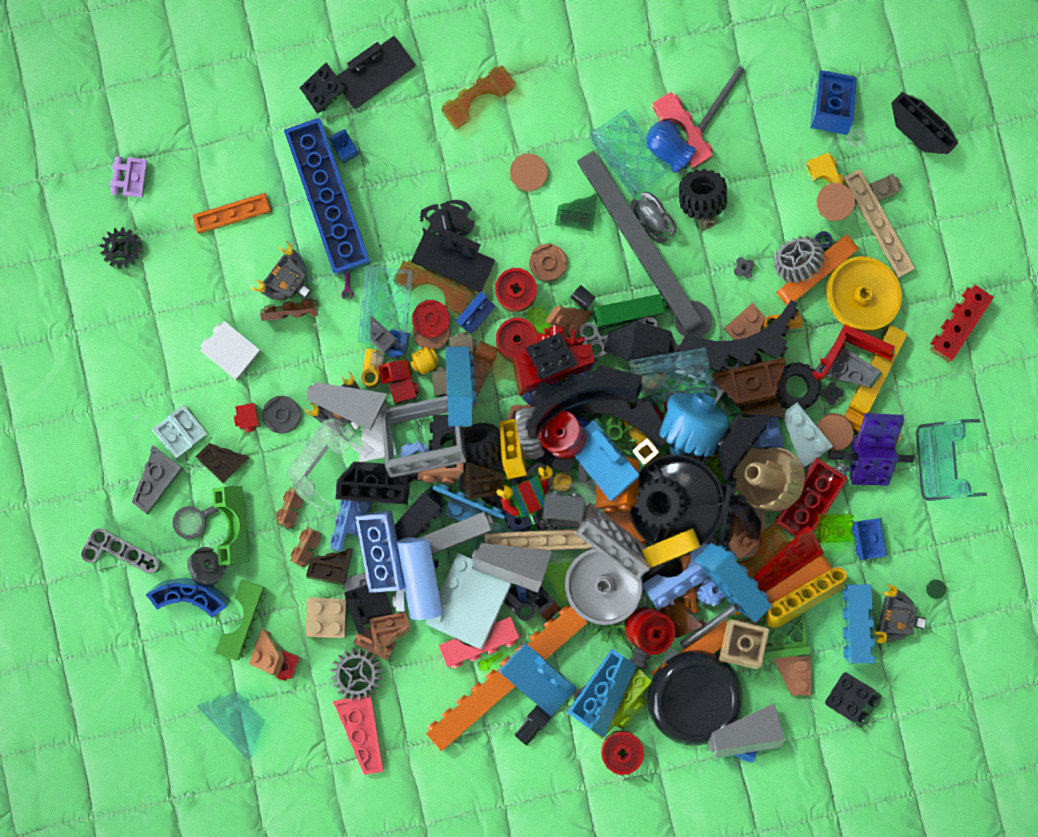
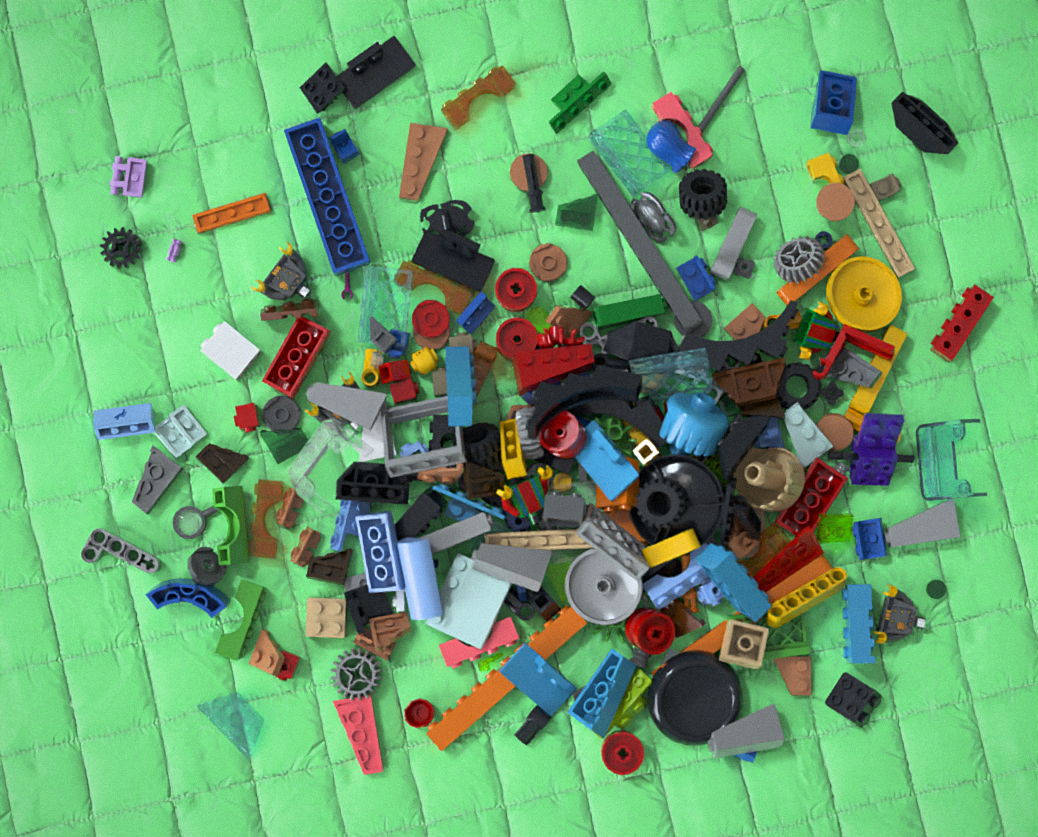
(124, 421): none -> light blue brick
(174, 250): none -> lavender piece
(268, 494): none -> clear orange arch
(284, 442): none -> clear green wing
(296, 356): none -> red brick
(419, 713): none -> red hair
(421, 152): none -> nougat wing
(534, 193): none -> black pin
(551, 356): black hinge -> none
(576, 98): none -> green bracket
(602, 359): none -> black piece
(696, 278): none -> blue bracket
(710, 625): dark grey bar -> none
(733, 243): none -> light grey beam
(816, 331): none -> torso
(848, 163): none -> clear green tile
(929, 525): none -> light grey slope

